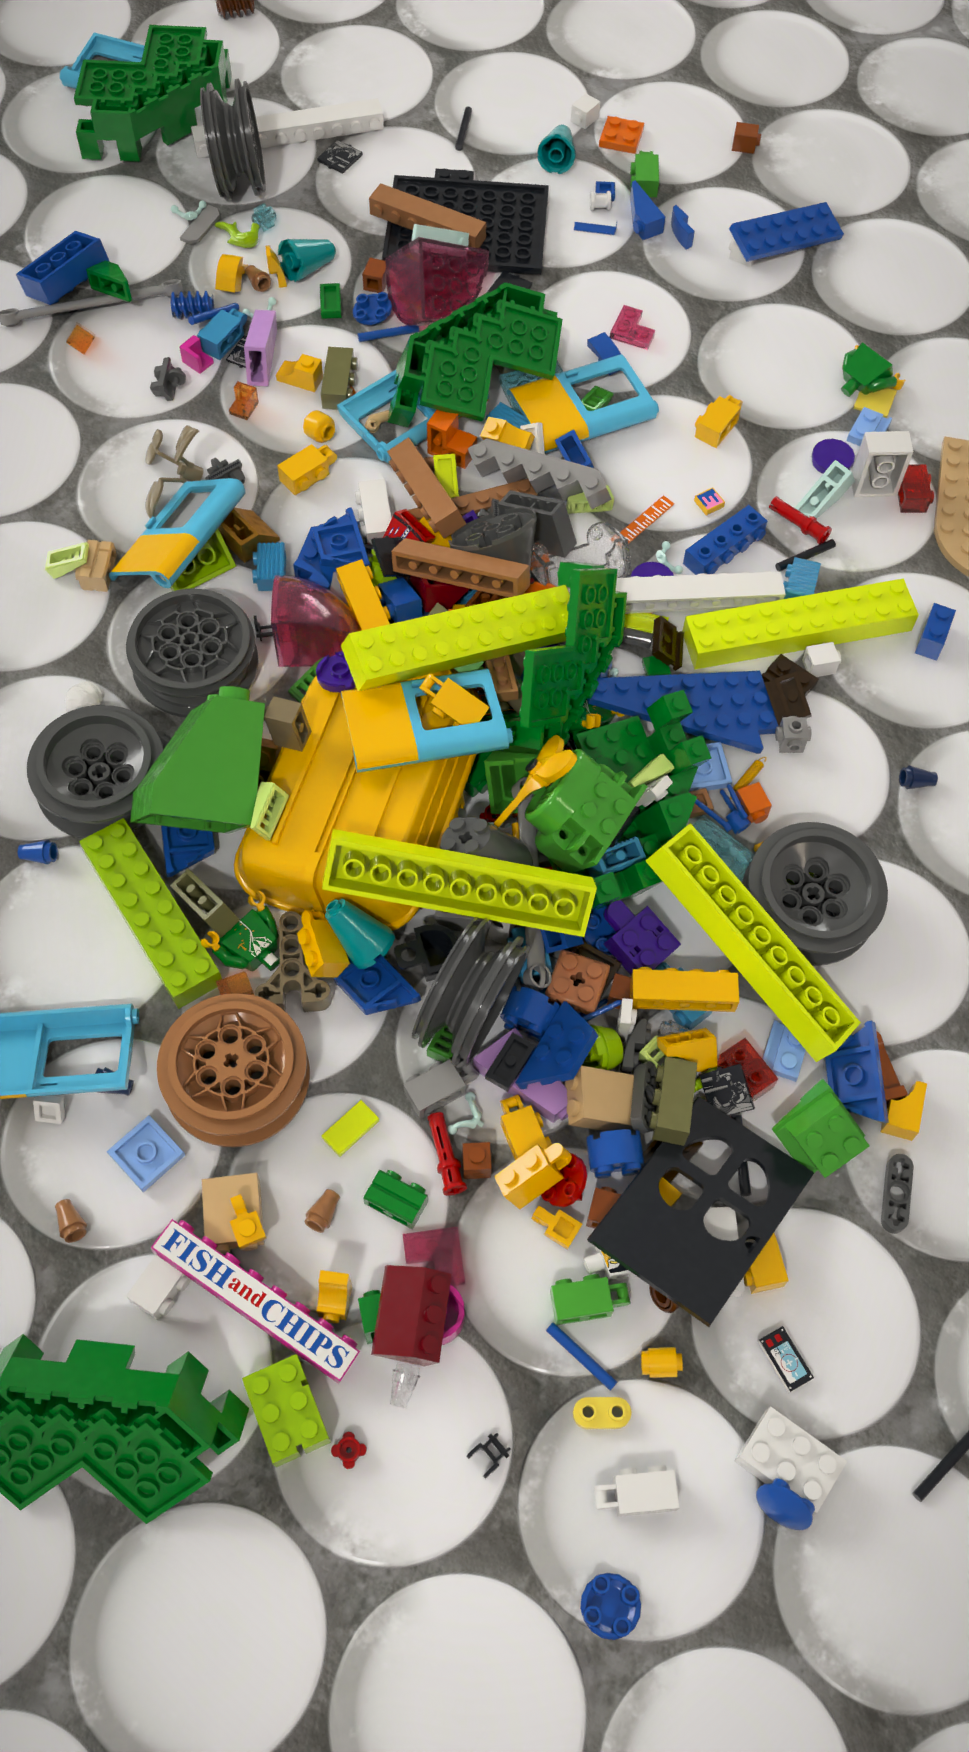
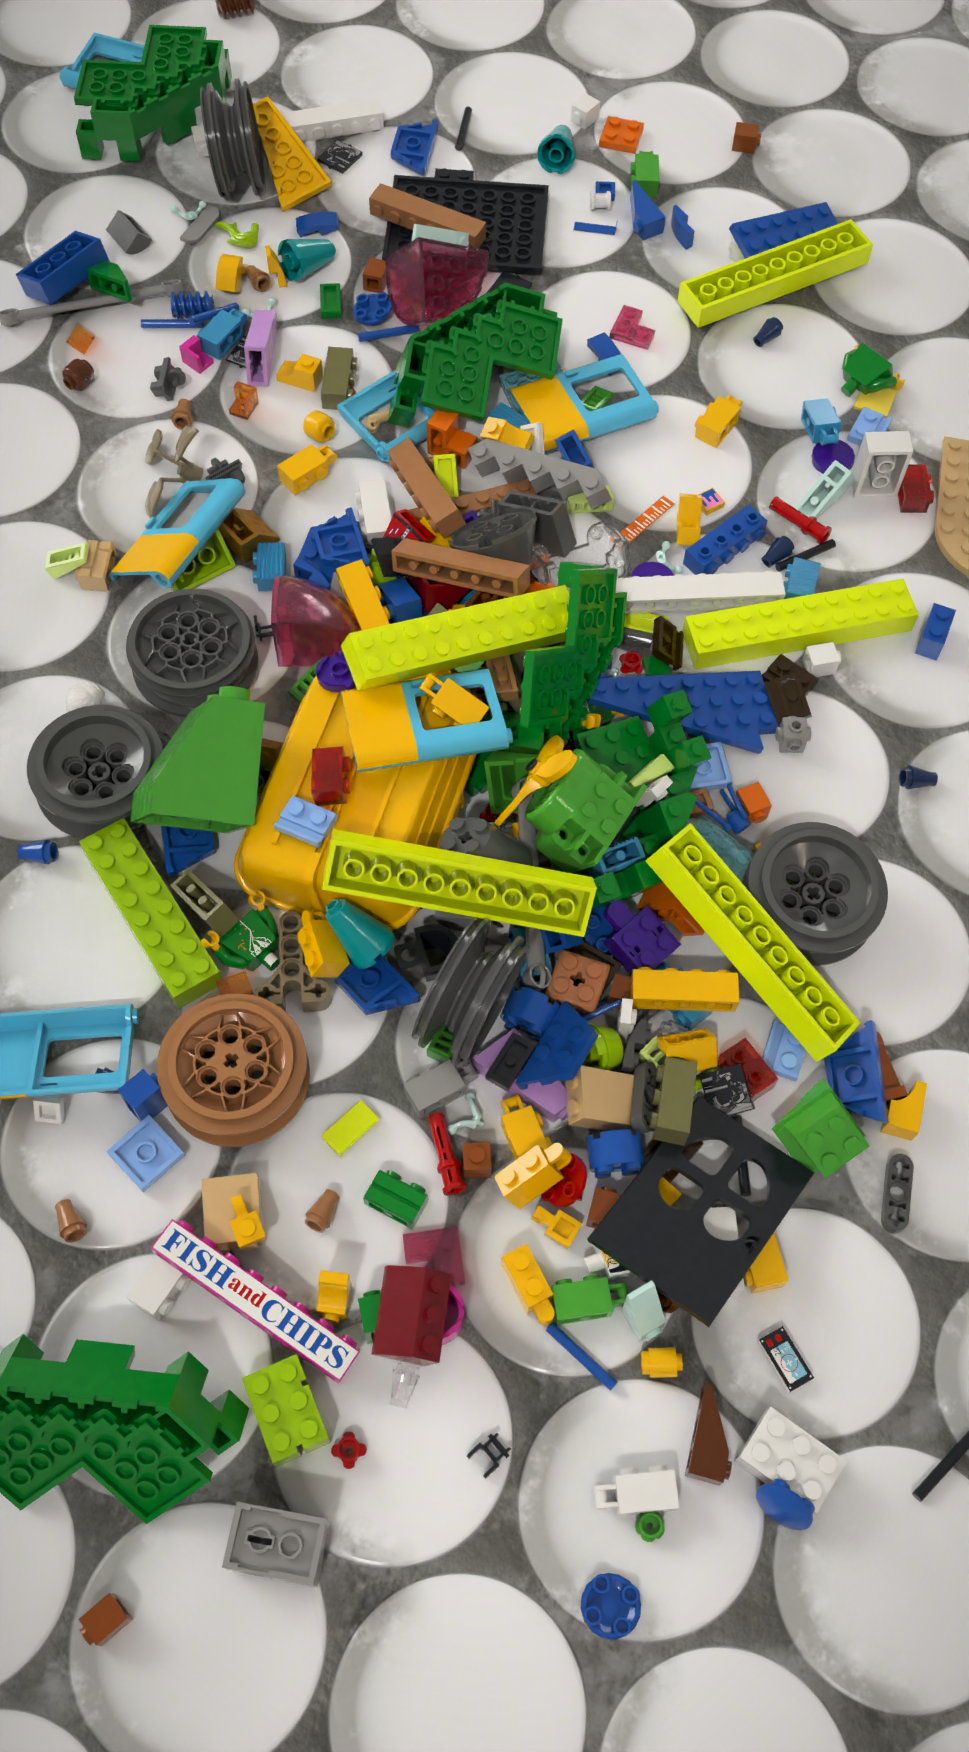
(78, 374): none -> reddish brown head
(104, 1620): none -> dark orange brick
(128, 233): none -> dark grey brick
(143, 1095): none -> blue piece
(169, 323): none -> blue bar
(182, 414): none -> medium nougat cone
(264, 217): clear light blue gear -> none
(268, 795): yellowish green slope -> none
(276, 1544): none -> light grey piece
(287, 723): dark tan brick -> none
(291, 164): none -> yellow wing
(306, 821): none -> light blue plate
(319, 221): none -> blue slope
(329, 776): none -> clear red brick
(414, 145): none -> blue wing
(529, 1283): none -> yellow brick
(602, 1413): light yellow plate -> none
(631, 657): none -> red plate
(644, 1312): none -> light aqua slope
(656, 1520): none -> bright green plate
(670, 909): none -> orange brick
(688, 519): none -> yellow brick
(708, 1445): none -> reddish brown slope
(749, 775): yellow piece -> none
(770, 330): none -> dark blue cone
(774, 273): none -> neon yellow brick
(780, 549): none -> dark blue cone
(821, 421): none -> dark azure brick

